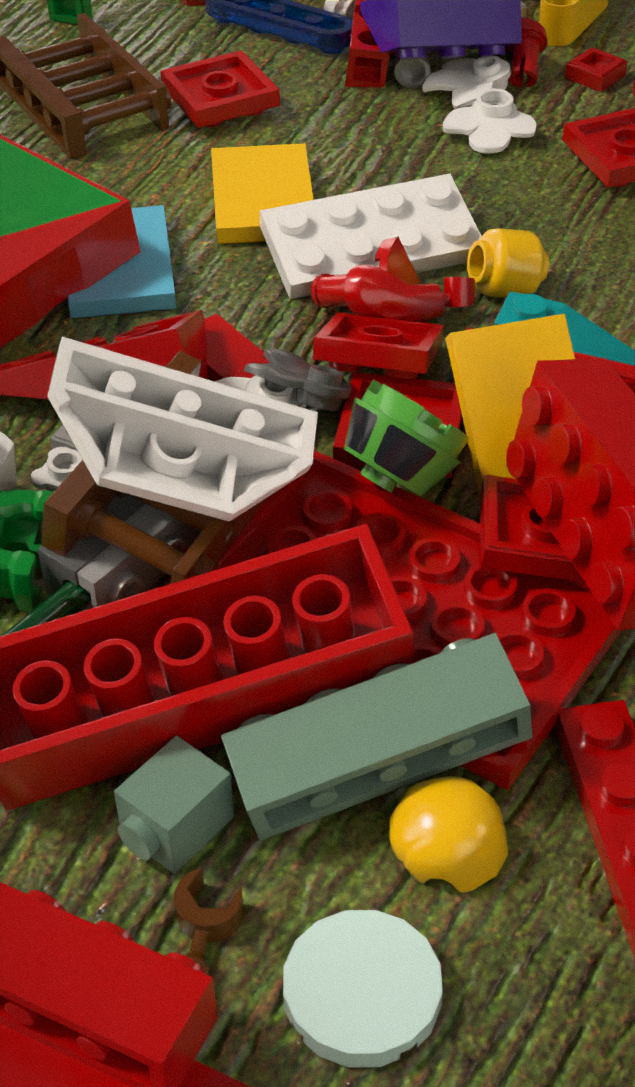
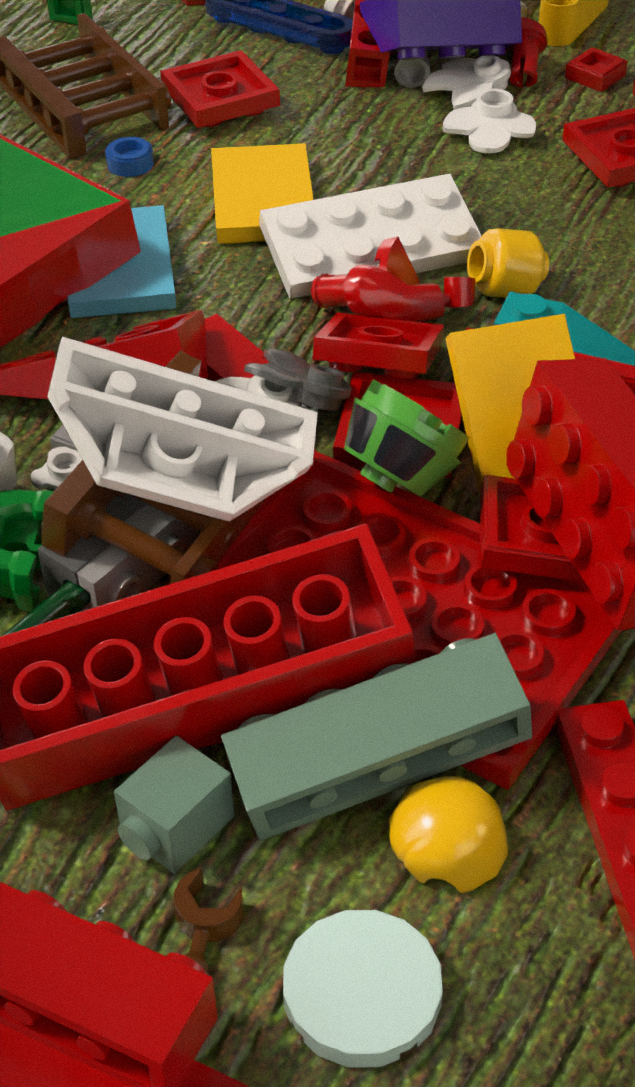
(129, 156): none -> blue tile

